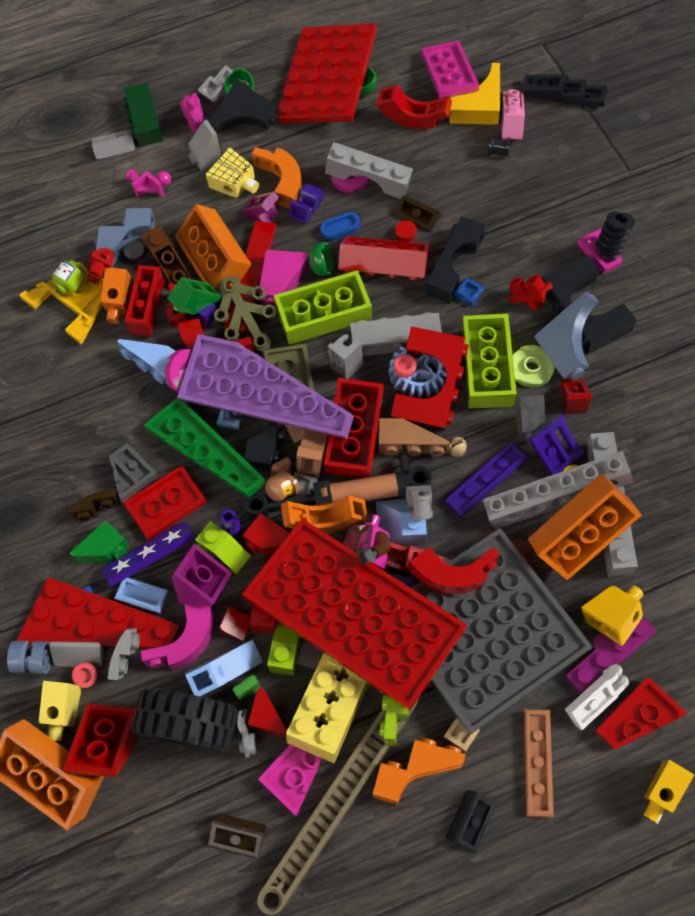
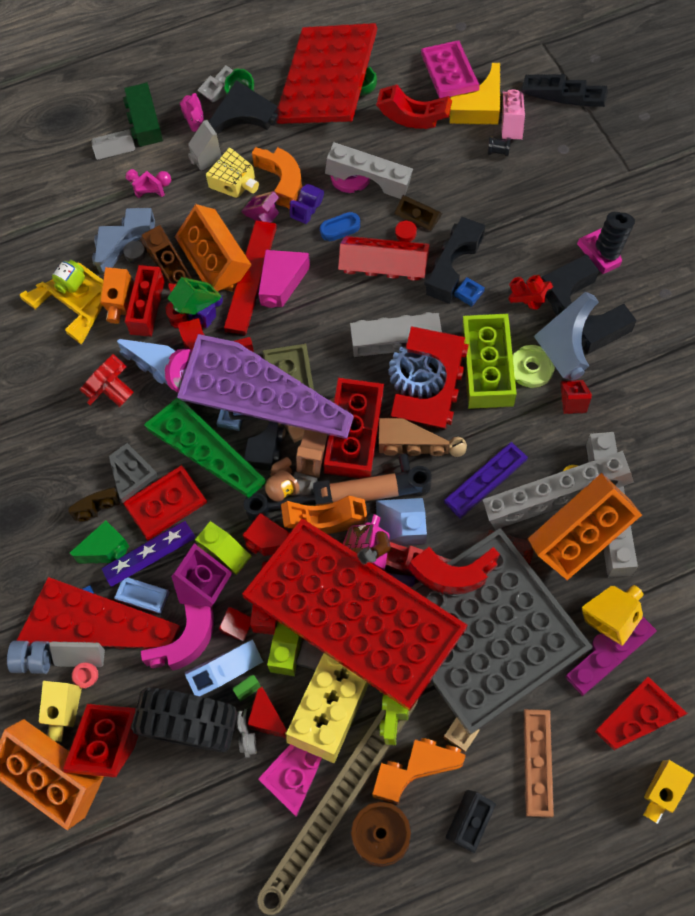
(98, 262): red hips -> none
(106, 381): none -> red piece
(126, 646): light grey slope -> none
(230, 523): dark purple pin -> none
(237, 835): dark brown slope -> none
(243, 310): olive plant -> none
(321, 259): green hair -> none
(323, 307): lime brick -> none
(345, 359): light grey hinge -> none
(397, 830): none -> reddish brown wheel
(405, 366): coral tile -> none
(419, 501): light grey piece -> none
(530, 416): flat silver slope -> none
(551, 450): dark purple plate -> none
(597, 696): white hinge -> none

